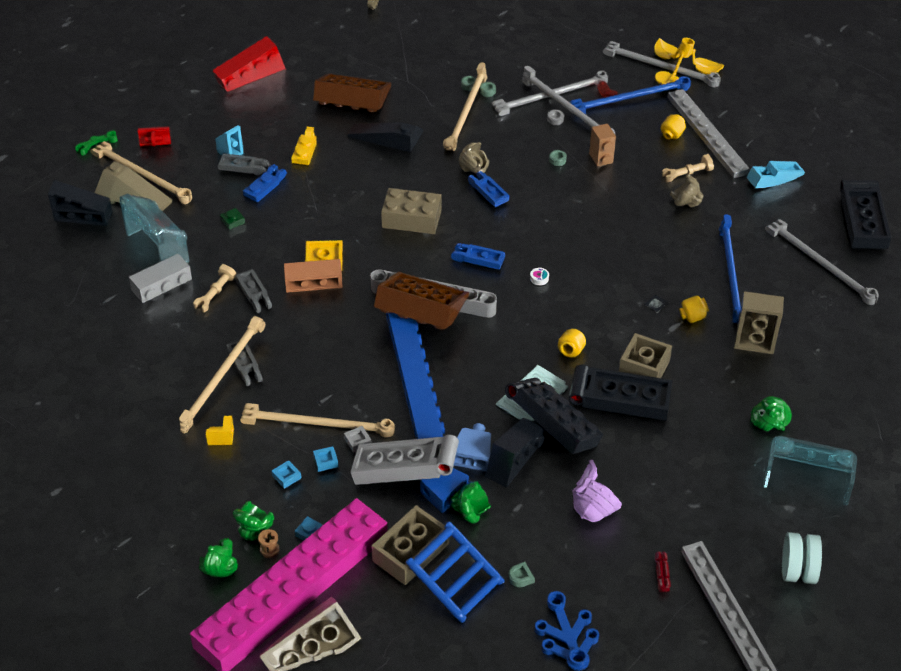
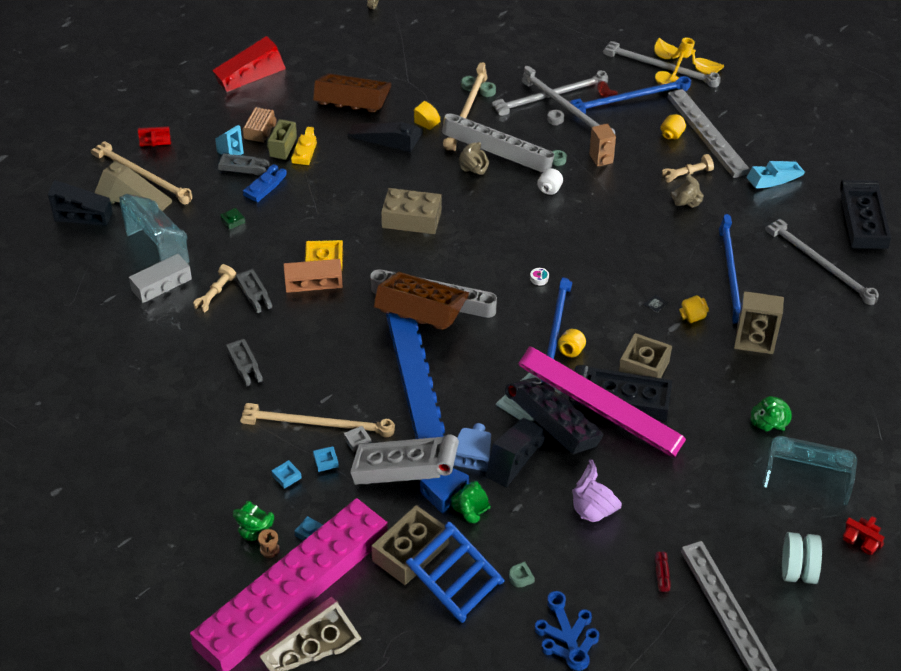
(85, 146): green piece -> none
(186, 419): tan hinge -> none
(219, 560): green hair -> none
(221, 434): yellow panel -> none
(259, 124): none -> medium nougat brick
(282, 139): none -> olive brick
(426, 115): none -> yellow brick
(478, 255): blue hinge -> none
(488, 189): blue hinge -> none
(497, 142): none -> light grey beam
(550, 181): none -> white head
(565, 286): none -> blue hinge
(602, 402): none -> dark pink beam
(865, 530): none -> red hips

